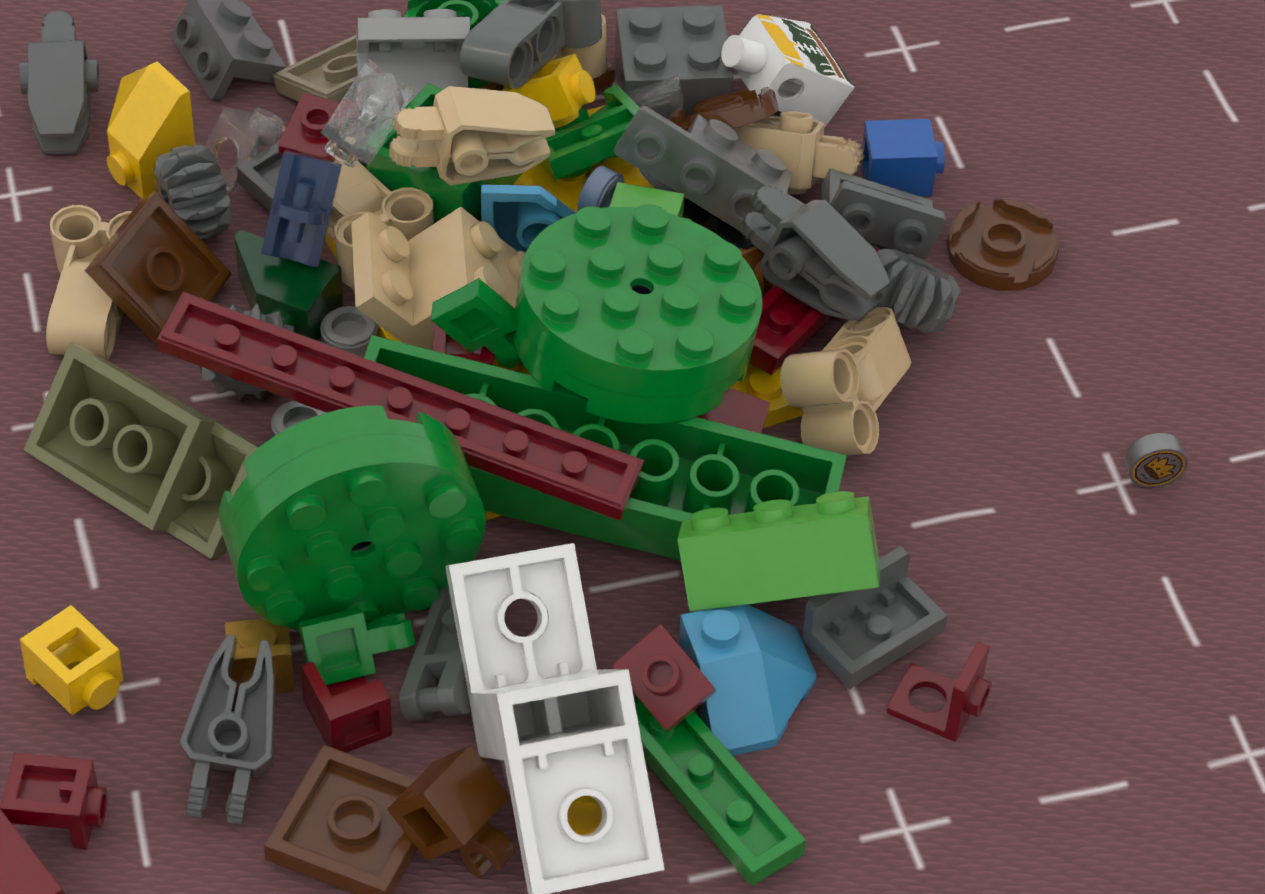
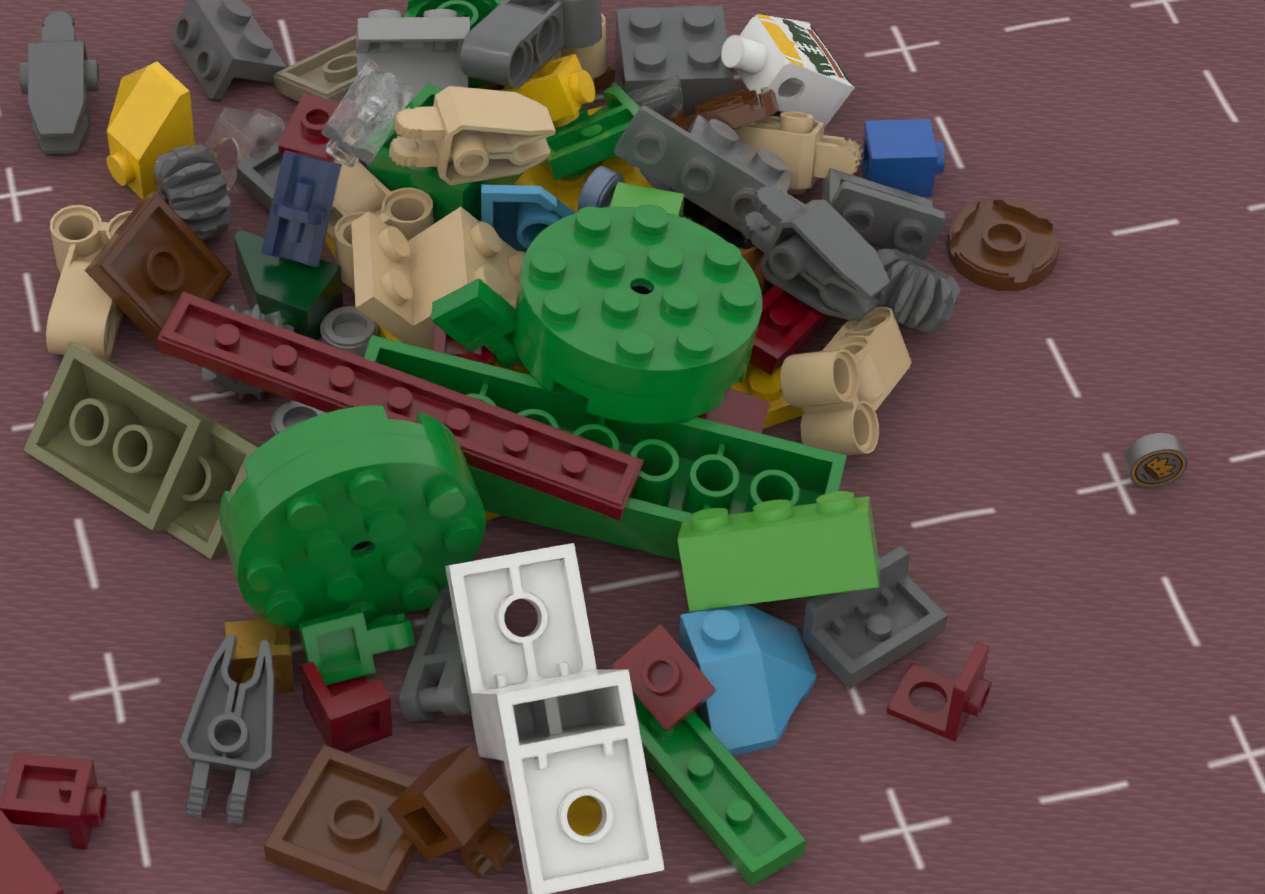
(78, 672): yellow brick -> none

